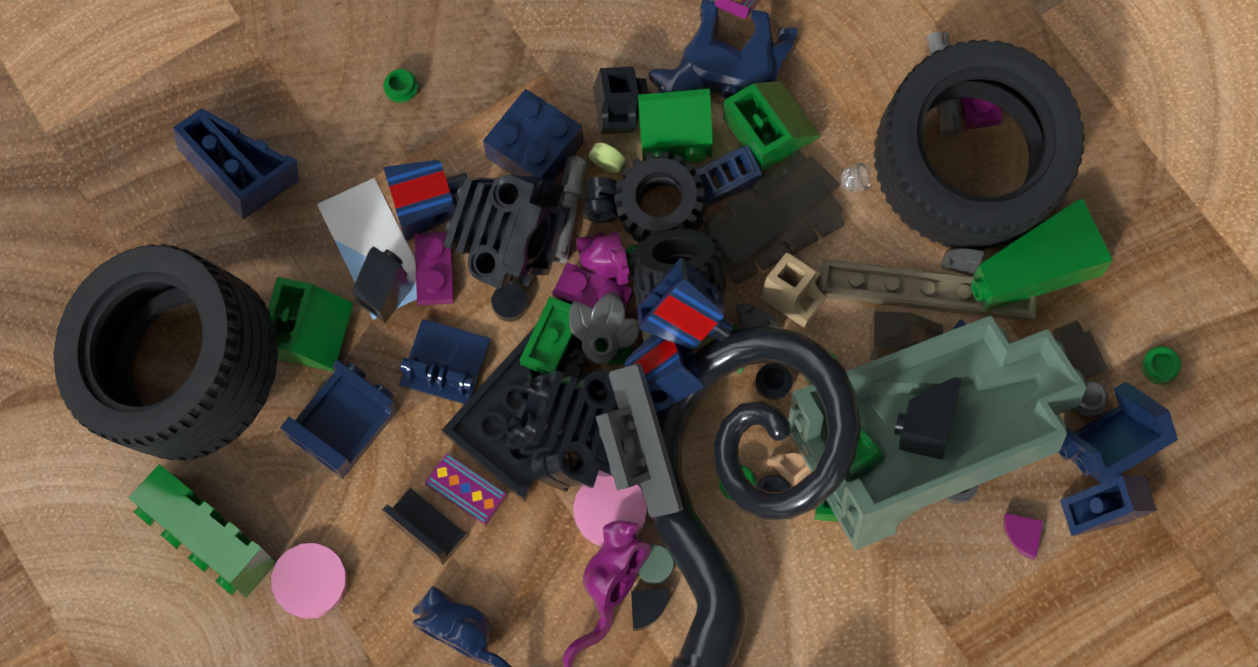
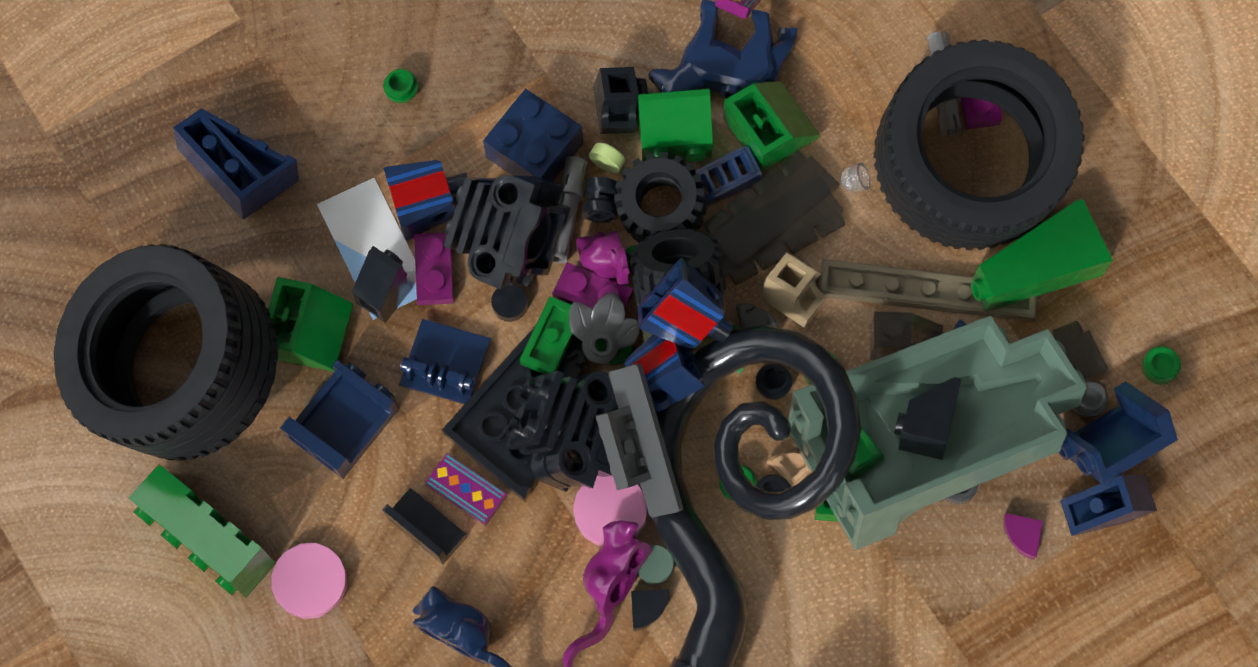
(962, 260): dark grey tile -> none

